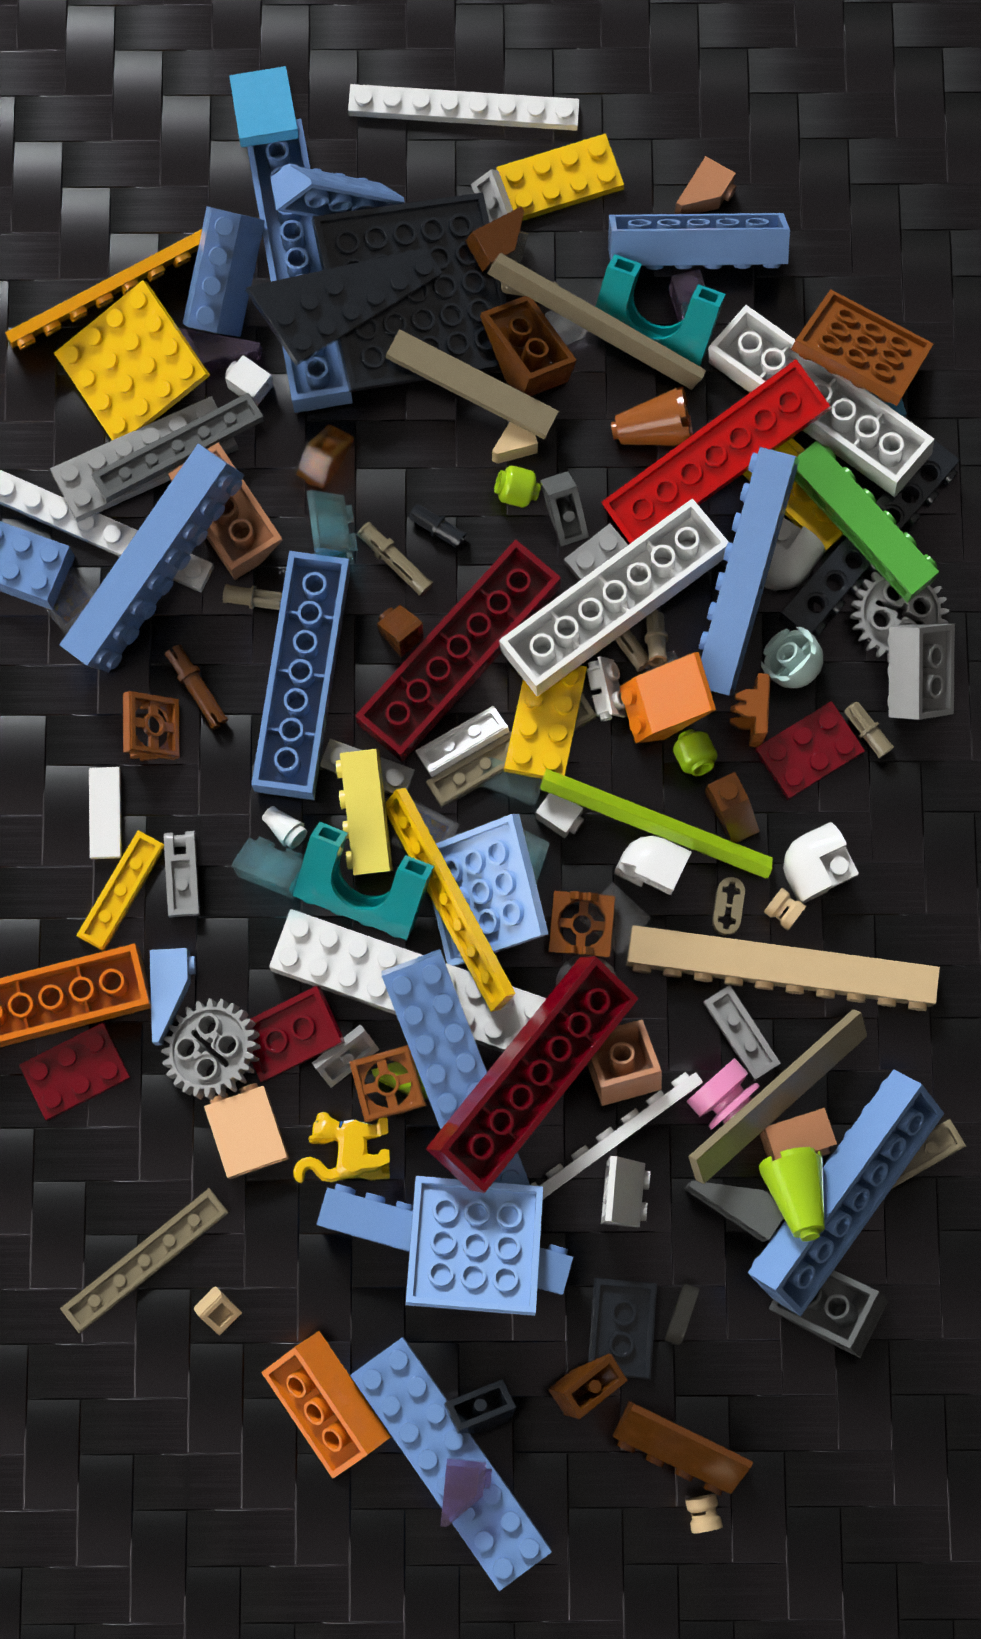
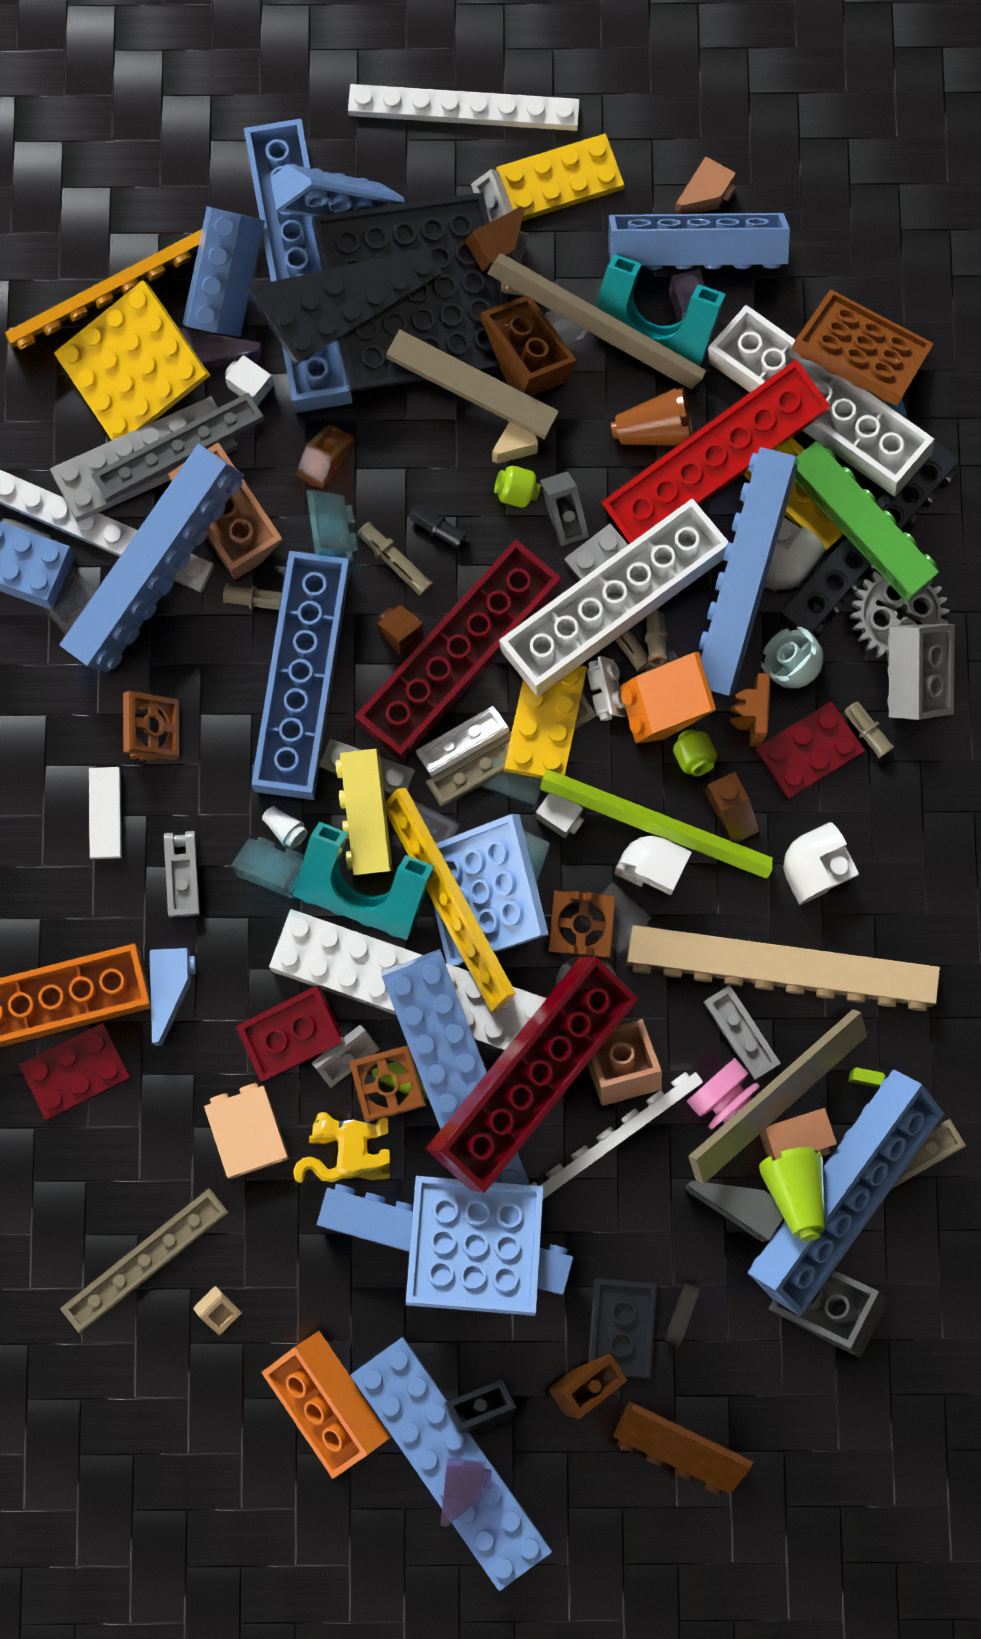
(120, 890): yellow tile -> none
(190, 677): reddish brown pin -> none
(191, 1070): light grey gear -> none
(263, 107): dark azure tile -> none
(624, 1192): white slope -> none
(704, 1521): tan wheel -> none
(721, 905): dark tan beam -> none
(778, 905): tan wheel -> none
(866, 1077): none -> lime tile

